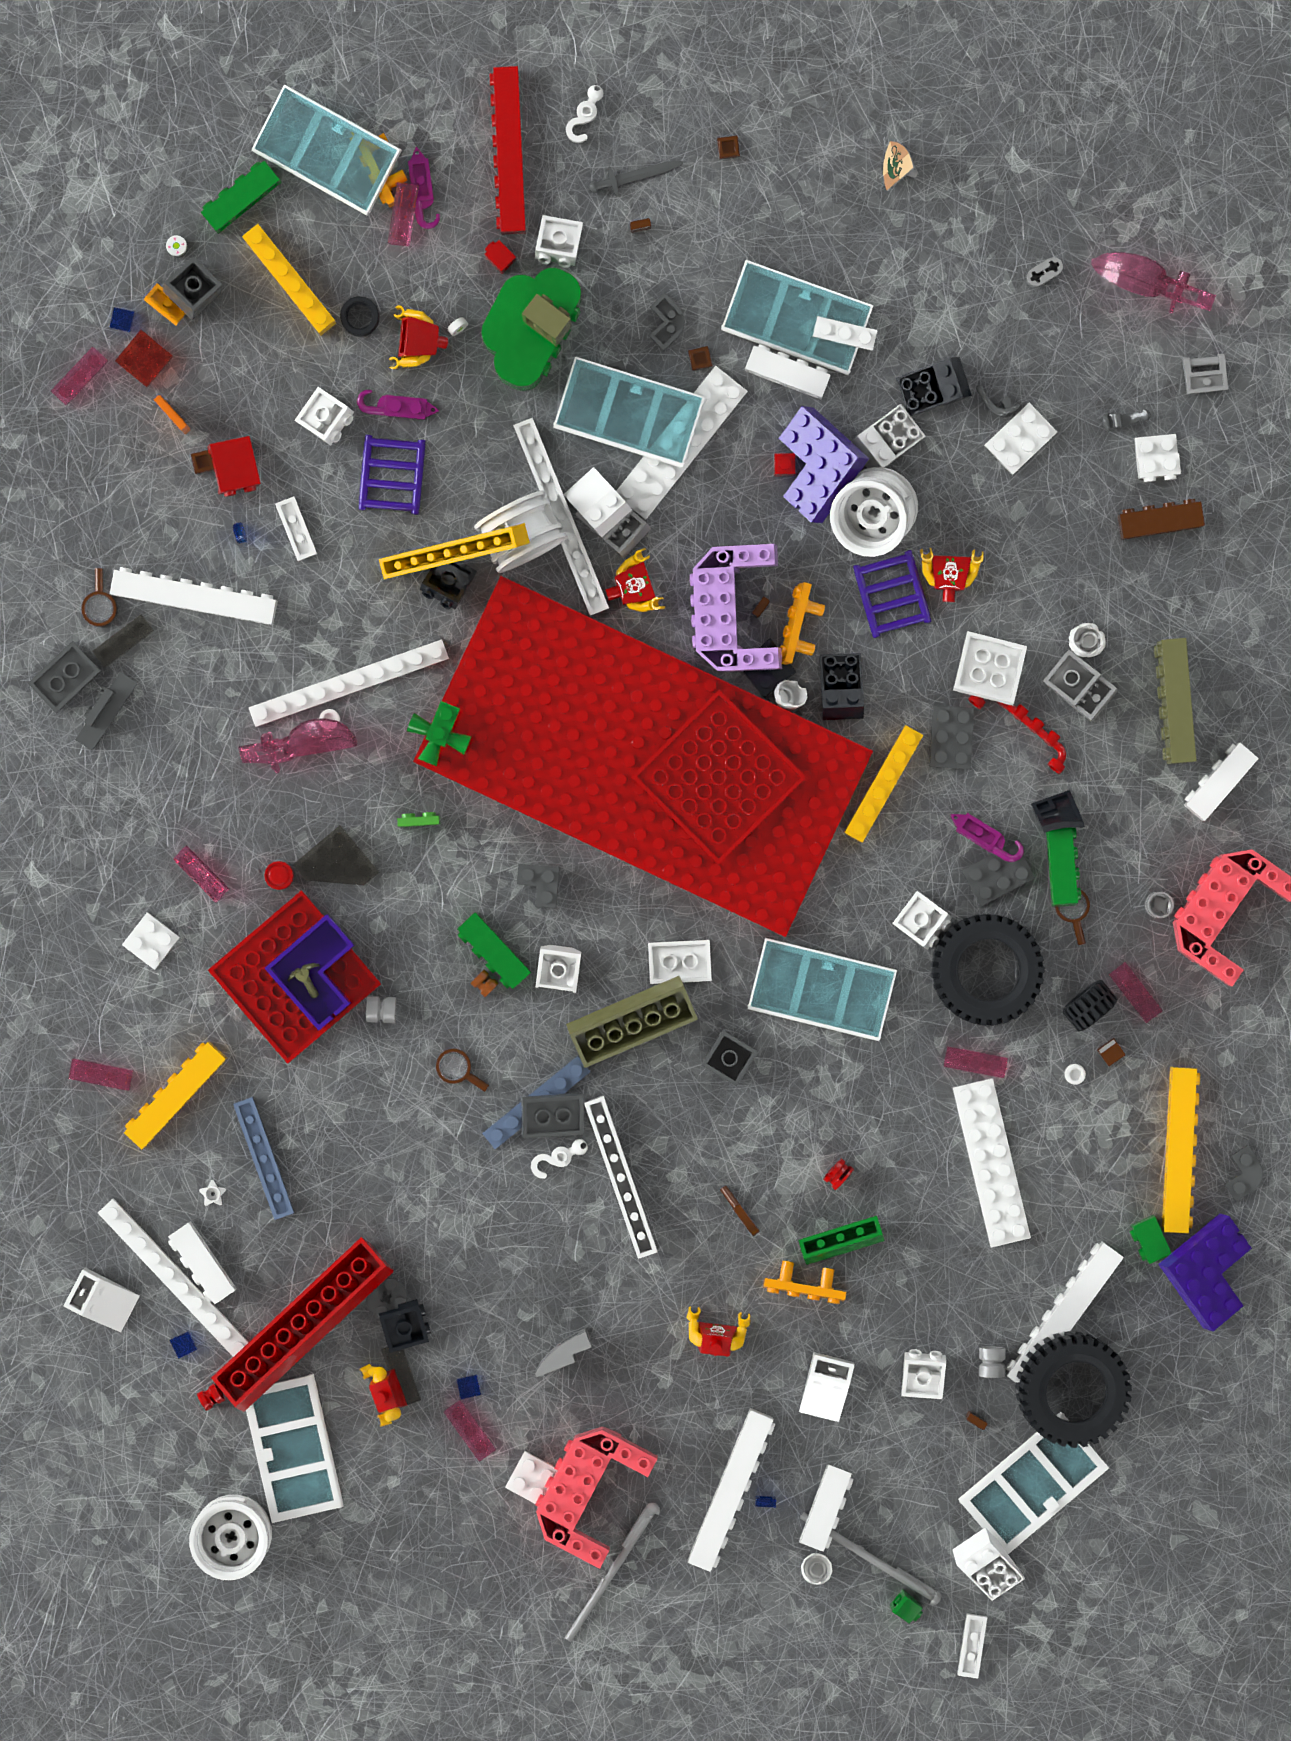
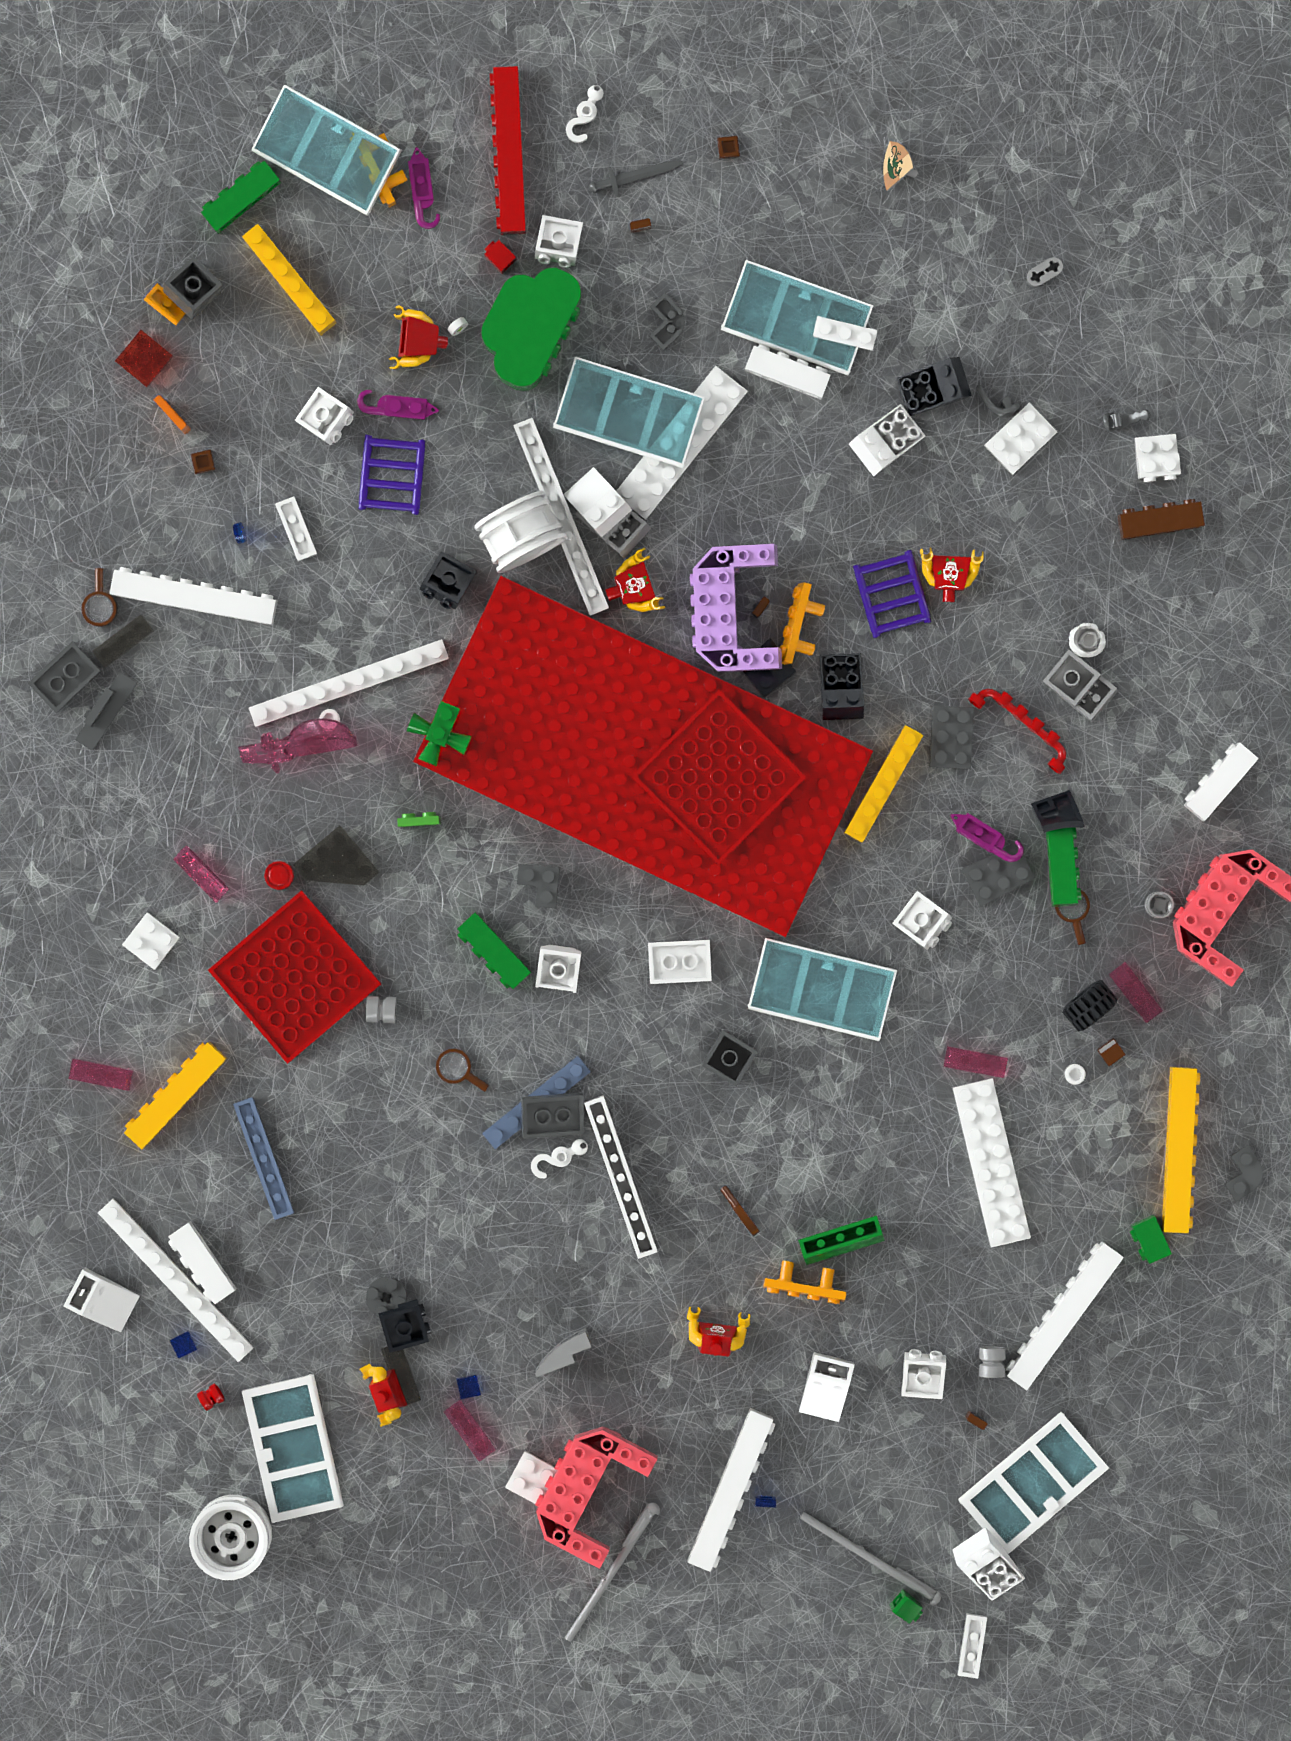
(79, 376): clear pink plate -> none
(122, 319): clear blue tile -> none
(176, 246): white tile -> none
(207, 1193): white plate -> none
(234, 466): red panel -> none
(302, 1324): red brick -> none
(303, 975): olive plant -> none
(321, 945): dark purple piece -> none
(362, 301): black tyre -> none
(403, 214): clear pink plate -> none
(454, 551): yellow brick -> none
(489, 983): dark orange wheel -> none
(547, 319): olive brick -> none
(631, 1021): olive brick -> none
(700, 358): reddish brown tile -> none
(784, 464): red brick -> none
(790, 695): white hair -> none
(816, 1569): white hair -> none
(825, 1508): white brick -> none
(829, 460): piece -> none
(836, 1172): red wheel -> none
(846, 521): white wheel -> none
(946, 969): black tyre -> none
(990, 668): white plate -> none
(1046, 1362): black tyre -> none
(1148, 279): clear pink piece -> none
(1176, 701): olive brick -> none
(1198, 1268): dark purple piece -> none
(1207, 380): light grey plate -> none

